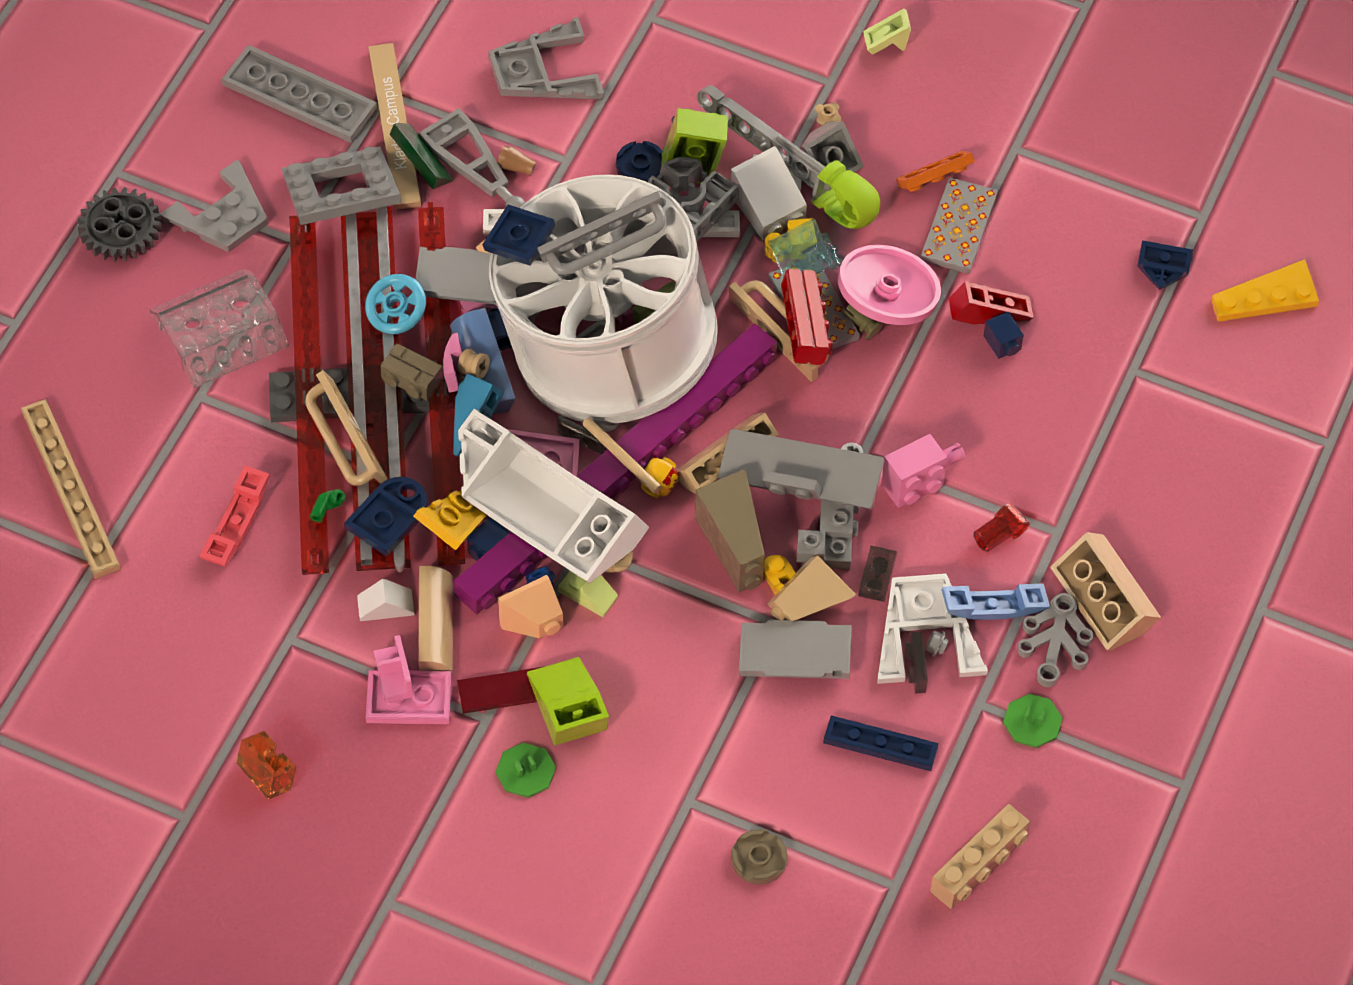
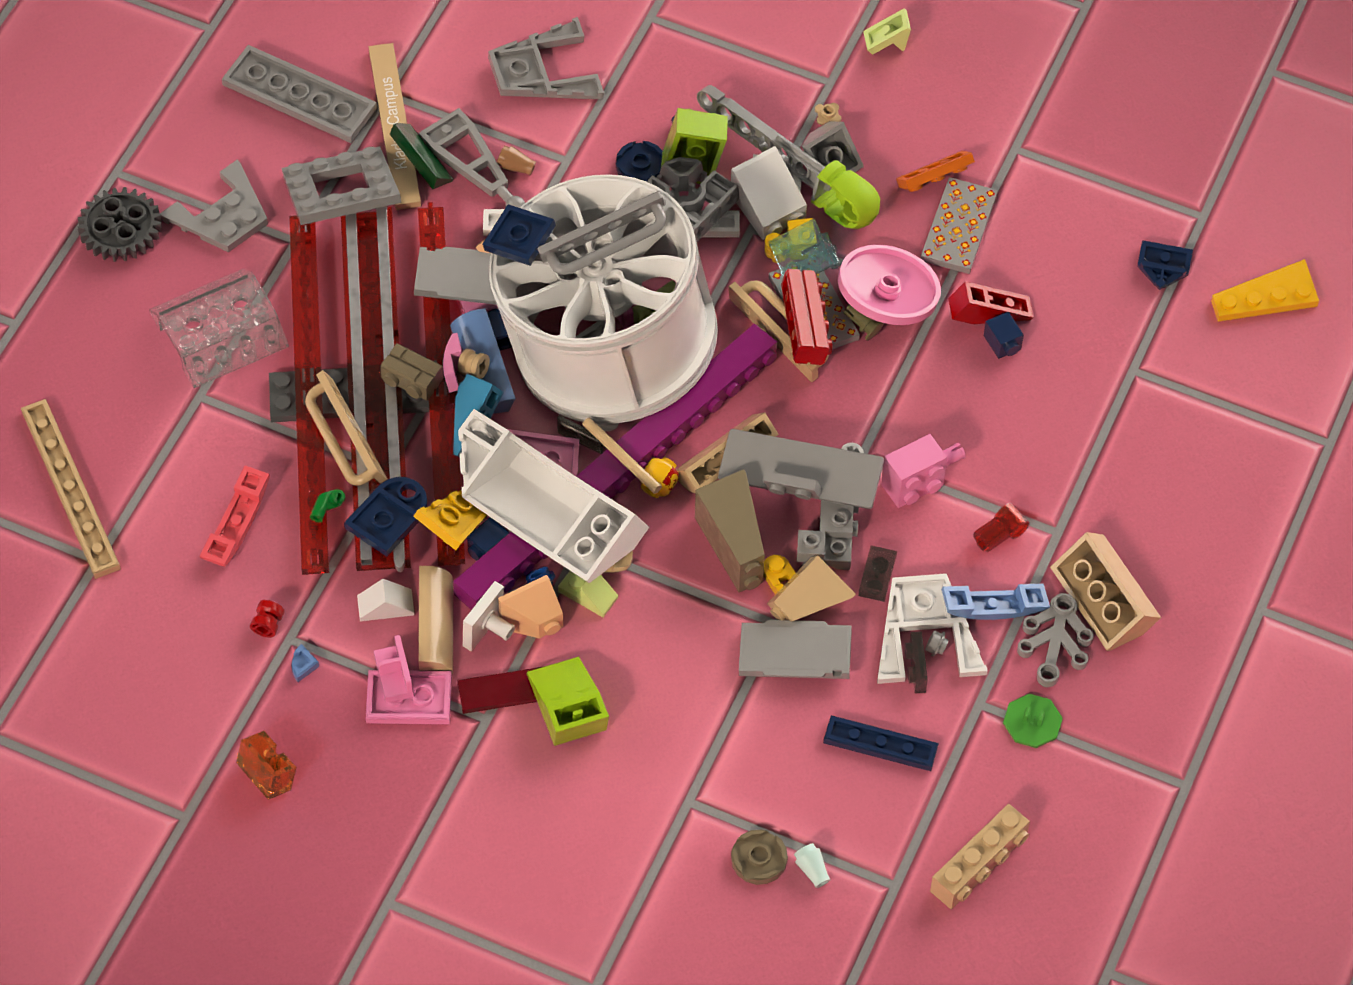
(267, 618): none -> red wheel
(303, 663): none -> medium blue tile
(405, 321): medium azure plate -> none
(486, 617): none -> white tile
(525, 770): bright green piece -> none
(812, 864): none -> light aqua cone

